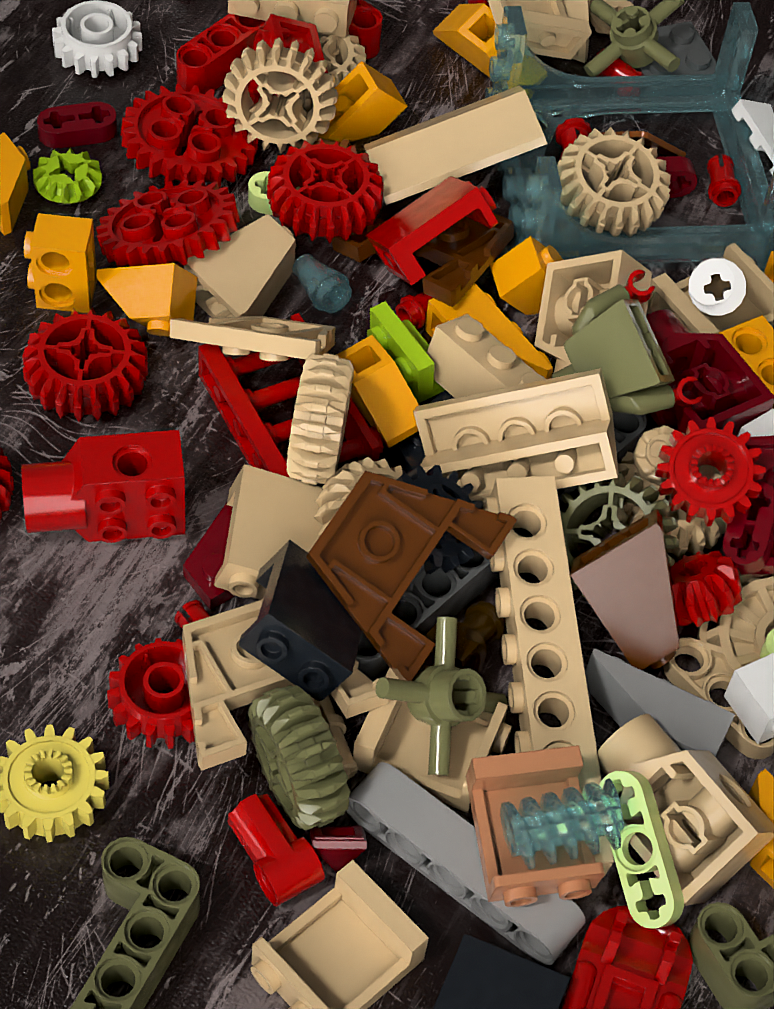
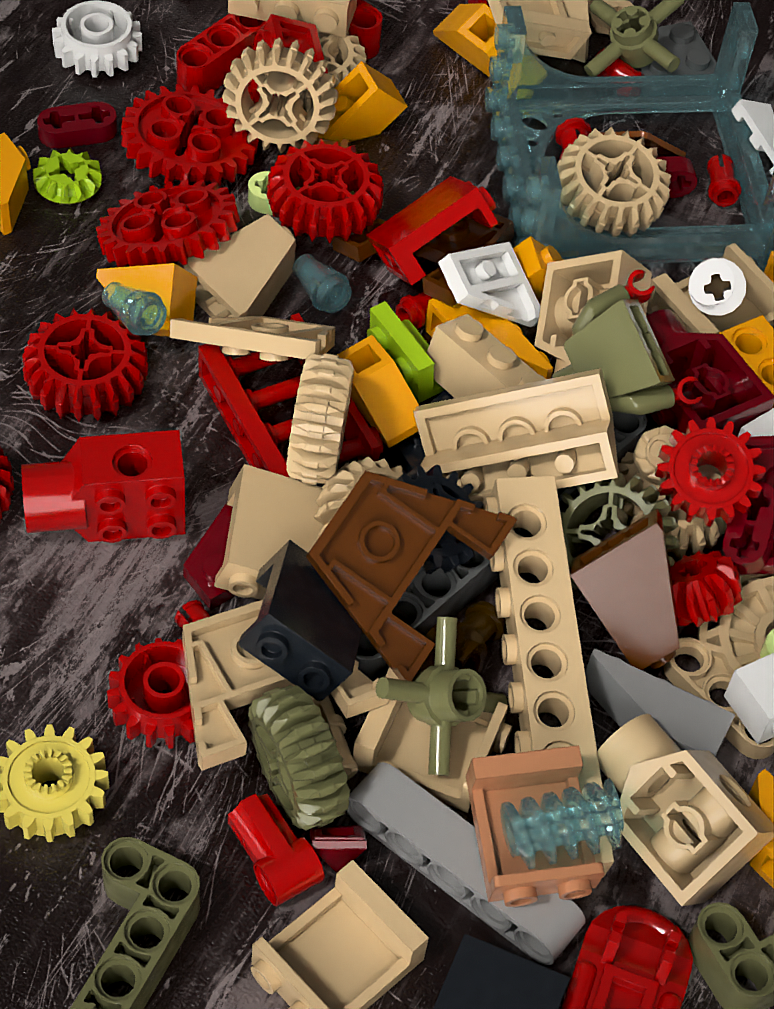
(61, 262): light orange brick -> none
(136, 308): none -> clear light blue cone
(456, 143): tan slope -> none
(492, 282): none -> white wing
(668, 884): yellowish green beam -> none

